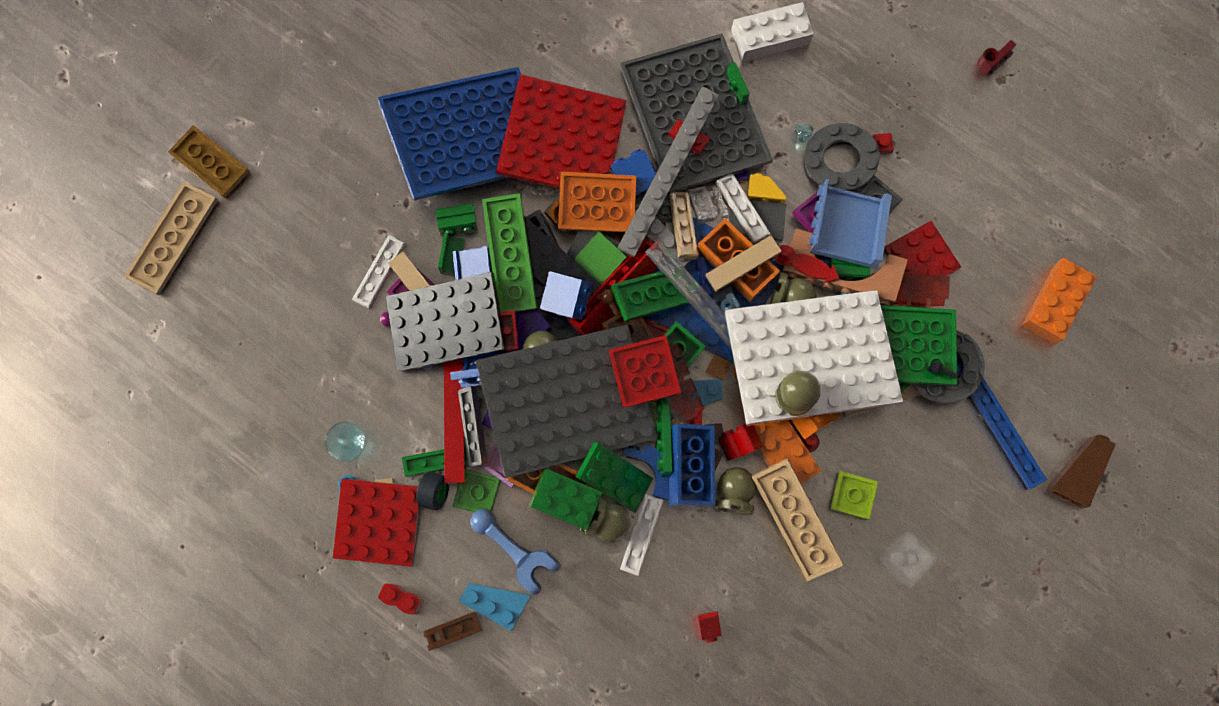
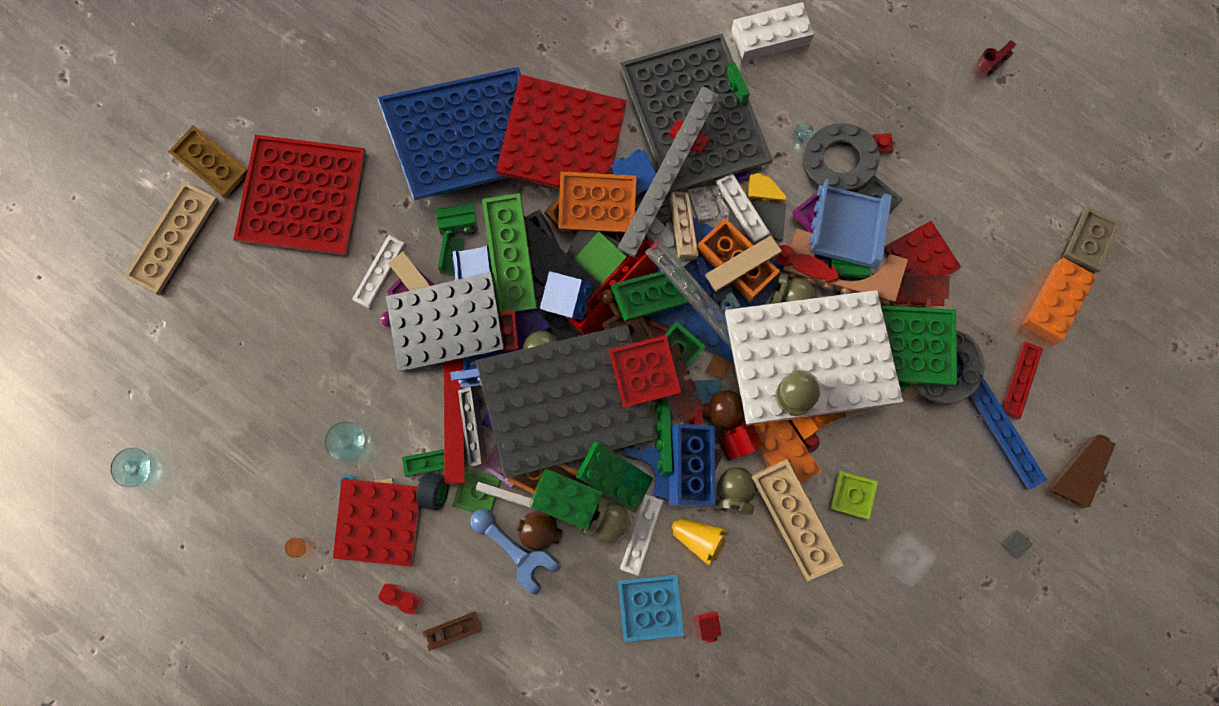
(122, 466): none -> clear light blue dish
(295, 547): none -> clear orange tile
(300, 195): none -> red plate
(496, 604): dark azure wing -> none
(503, 494): none -> white tile
(538, 531): none -> reddish brown brick
(650, 608): none -> dark azure plate
(701, 538): none -> yellow cone
(725, 409): none -> reddish brown brick
(937, 367): black hand -> none
(1017, 544): none -> dark grey tile
(1022, 380): none -> red tile
(1092, 239): none -> dark tan plate

